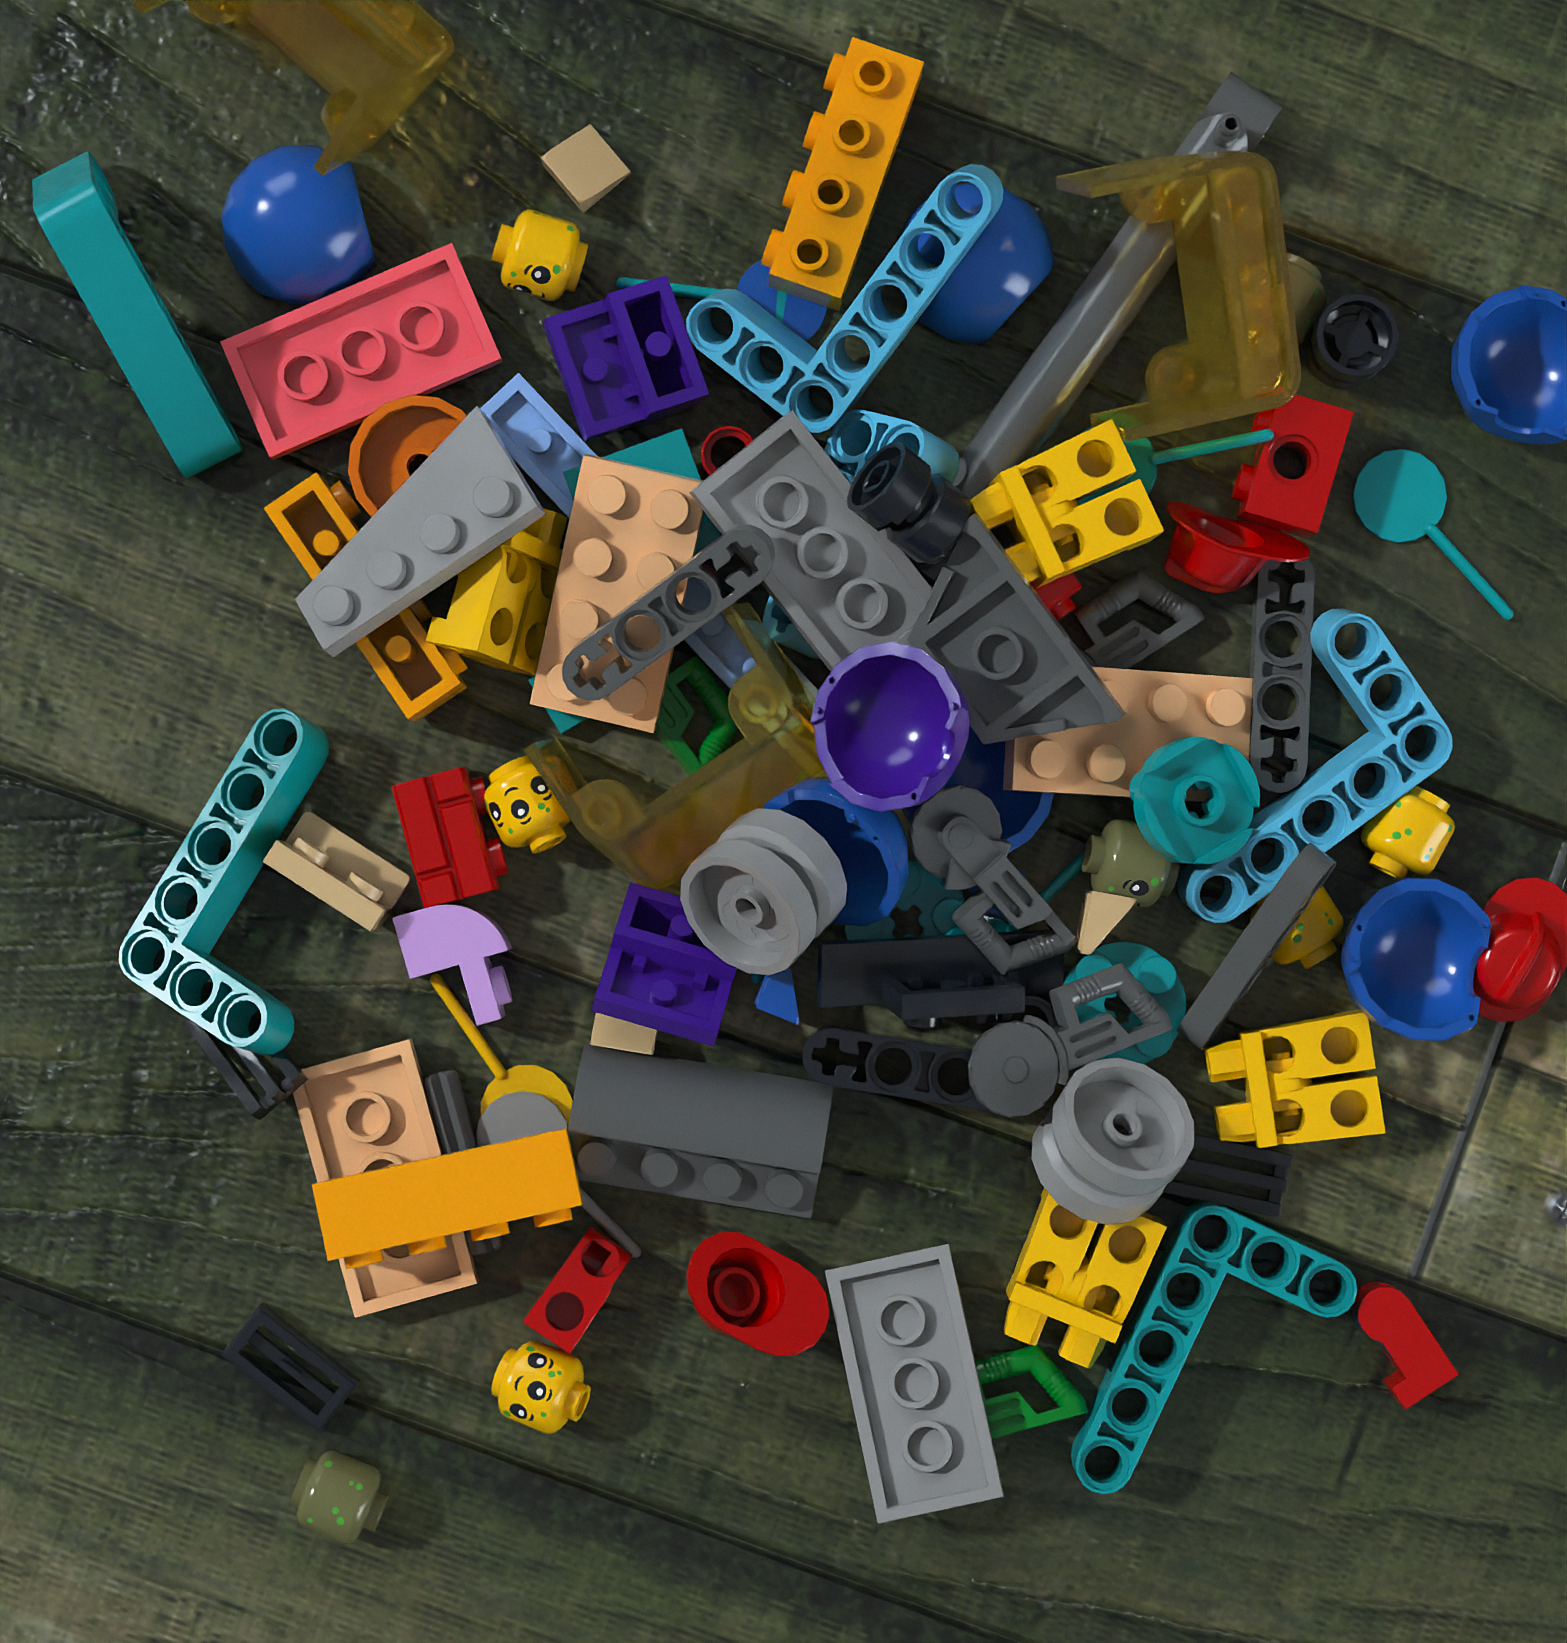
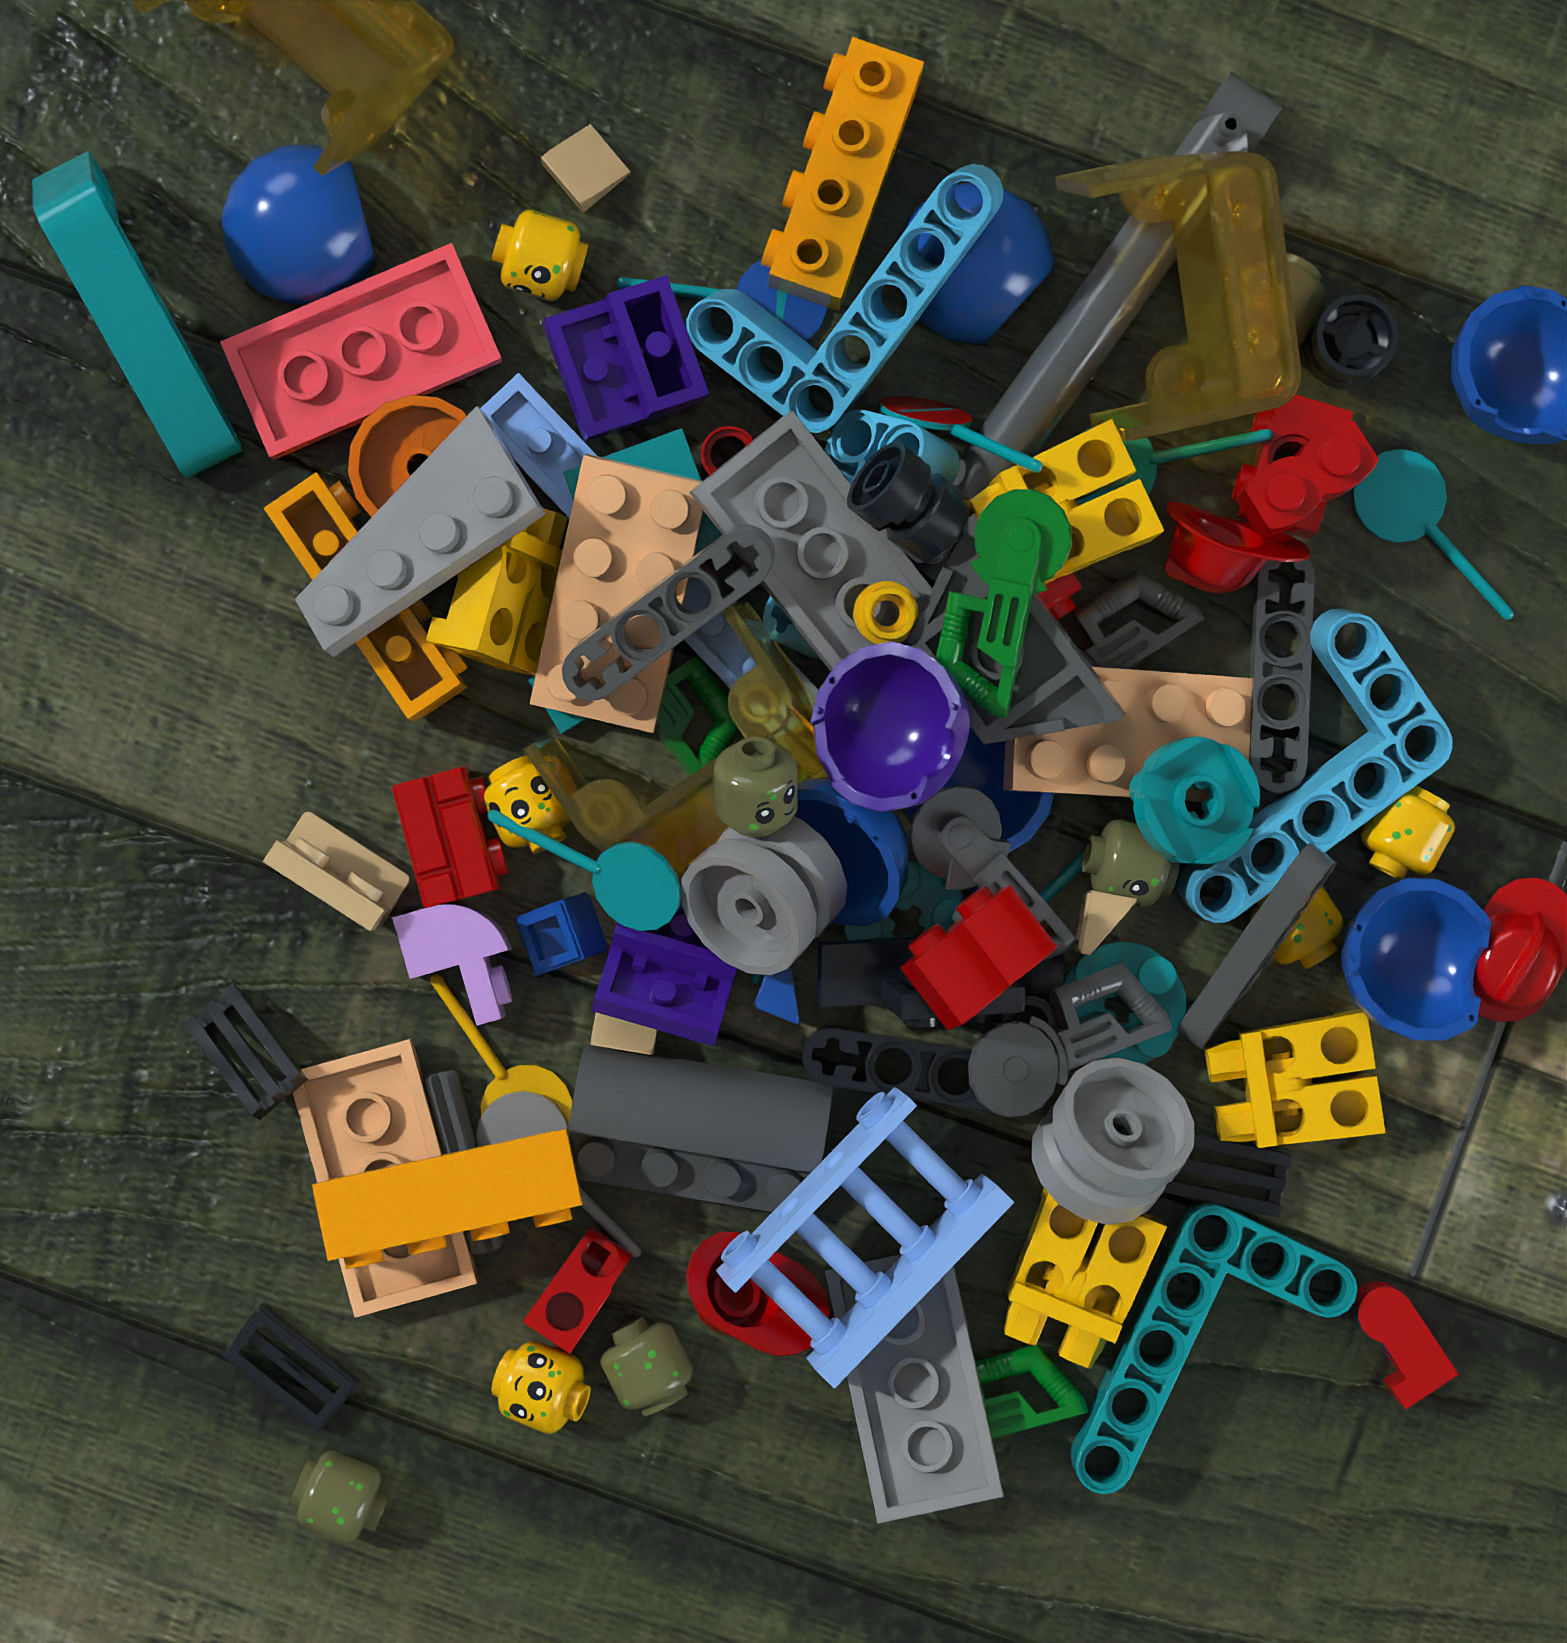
(224, 885): teal beam -> none
(561, 933): none -> blue slope
(628, 879): none -> teal piece
(646, 1366): none -> olive head
(755, 787): none -> olive head
(905, 612): none -> yellow plate
(924, 1250): none -> light blue fence
(943, 416): none -> piece
(977, 956): none -> red brick
(1019, 546): none -> green piece
(1317, 473): none -> red brick

